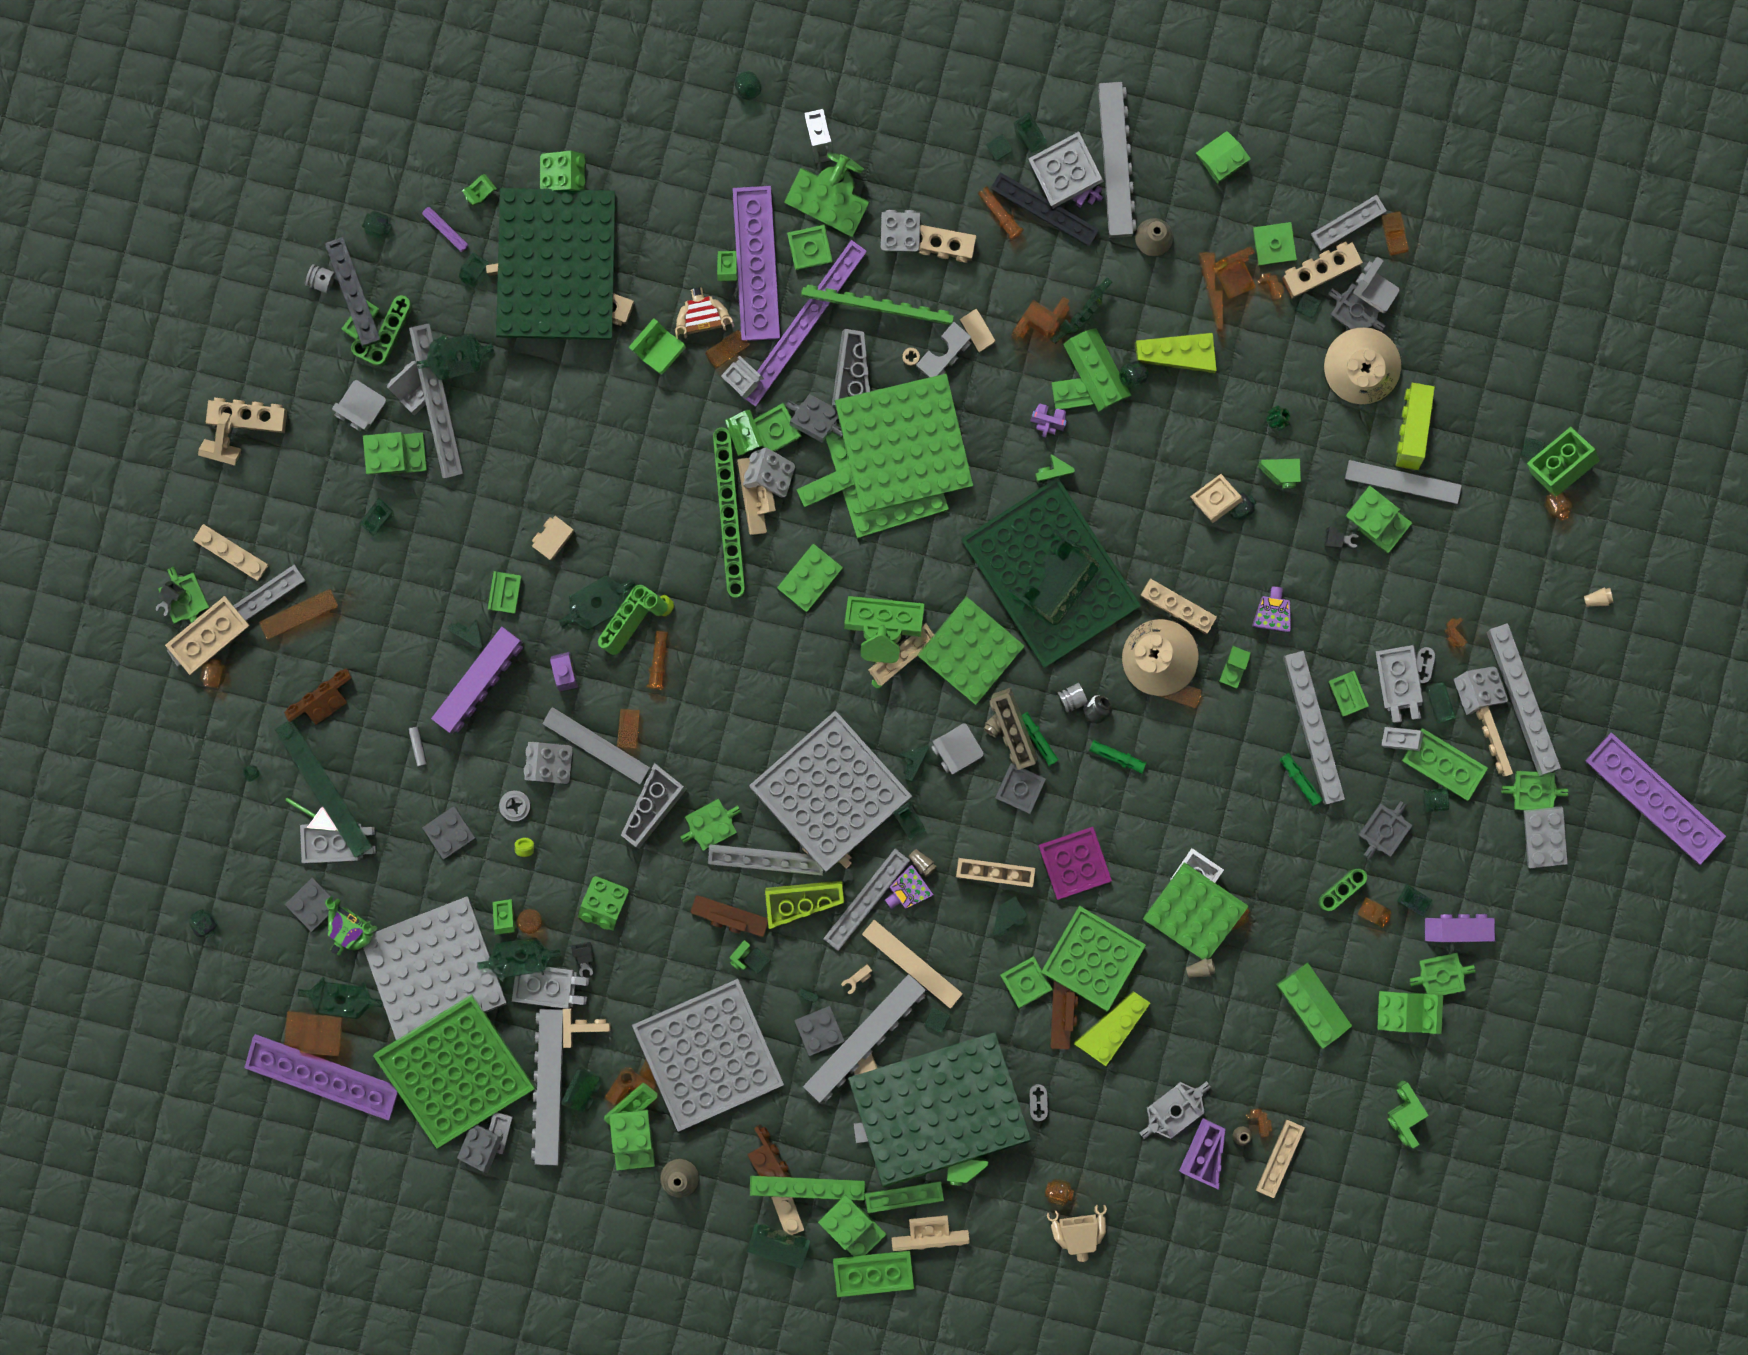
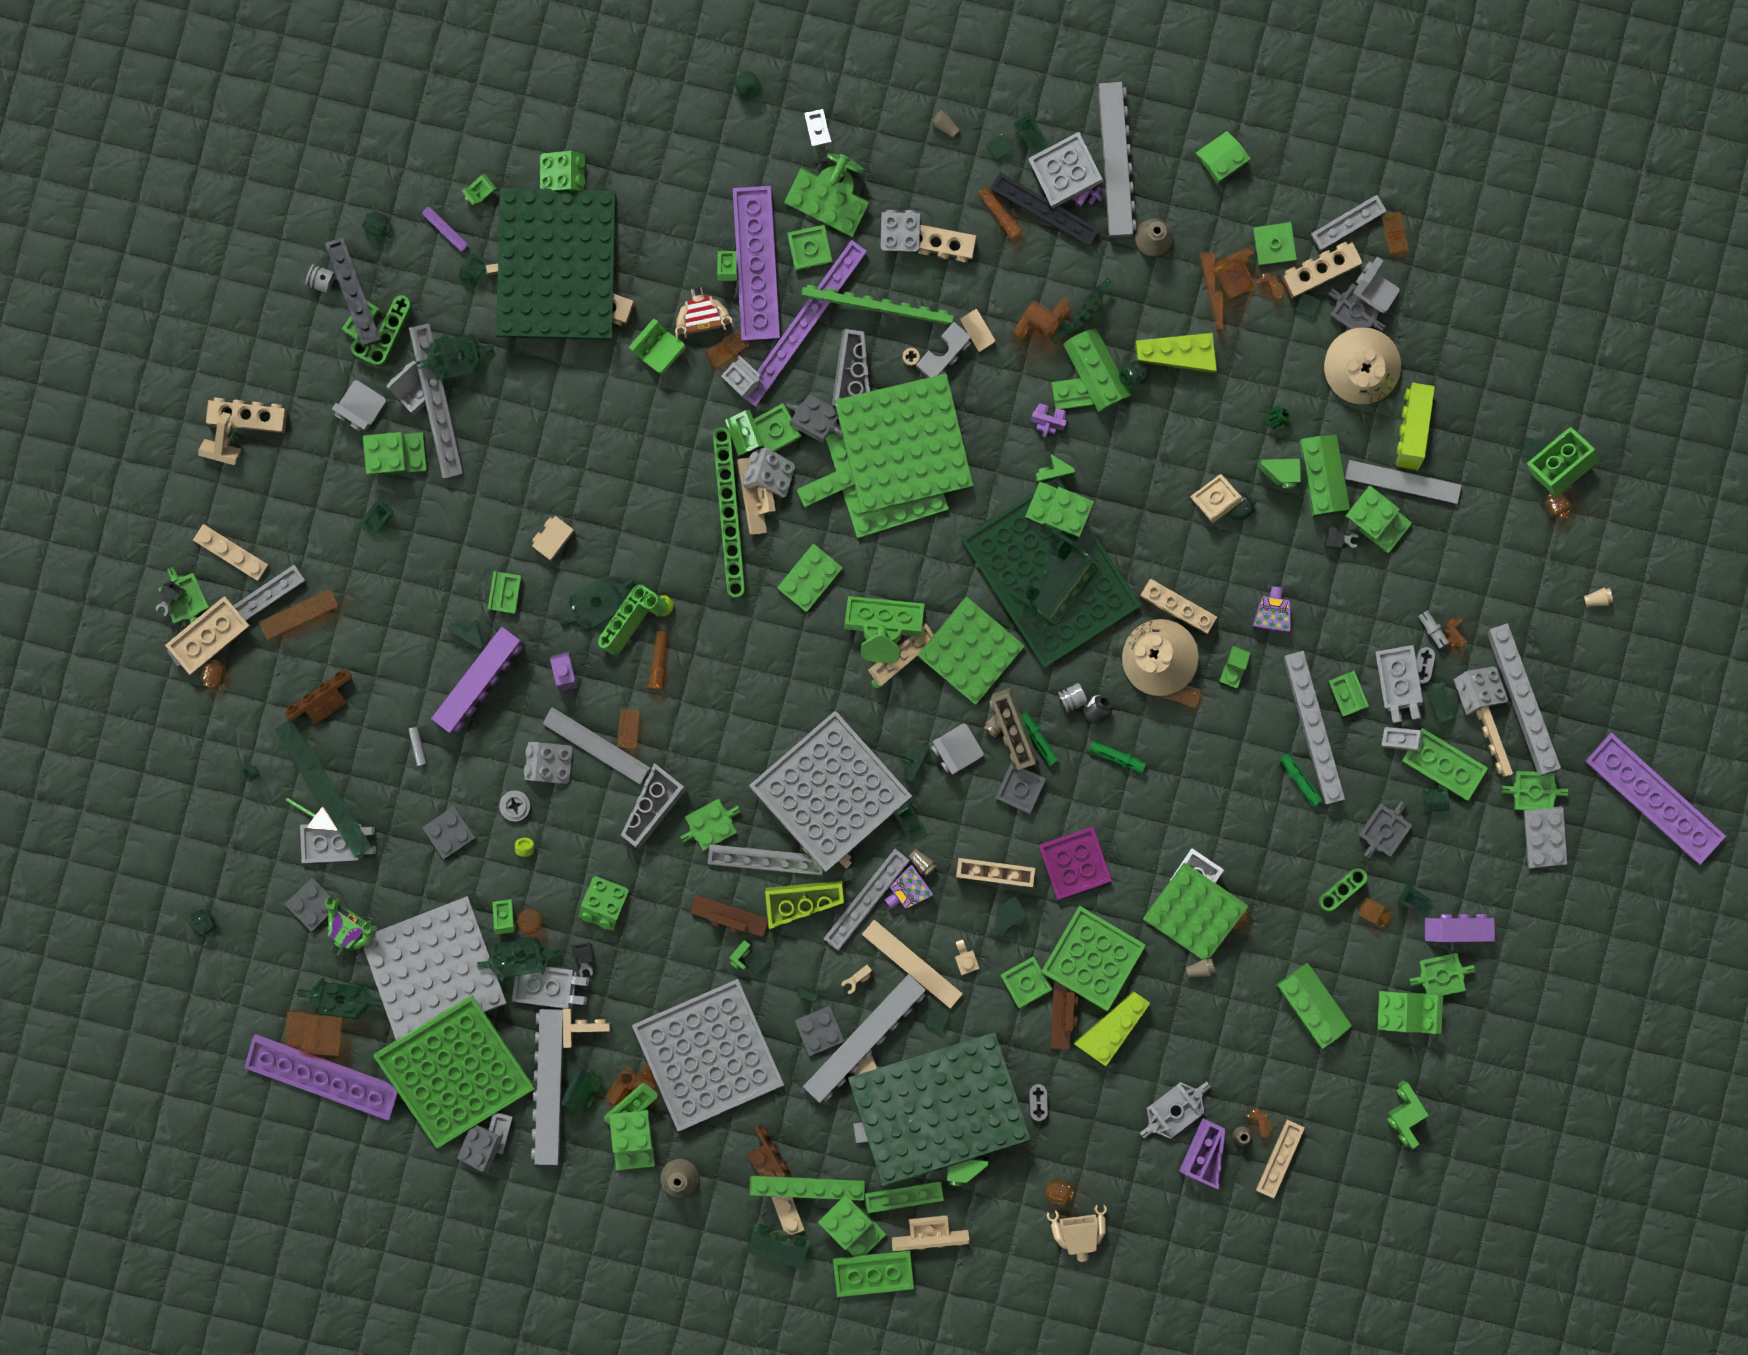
(945, 123): none -> dark tan cone
(966, 960): none -> tan plate
(1059, 509): none -> bright green bracket
(1324, 475): none -> bright green slope
(1433, 629): none -> light grey pin

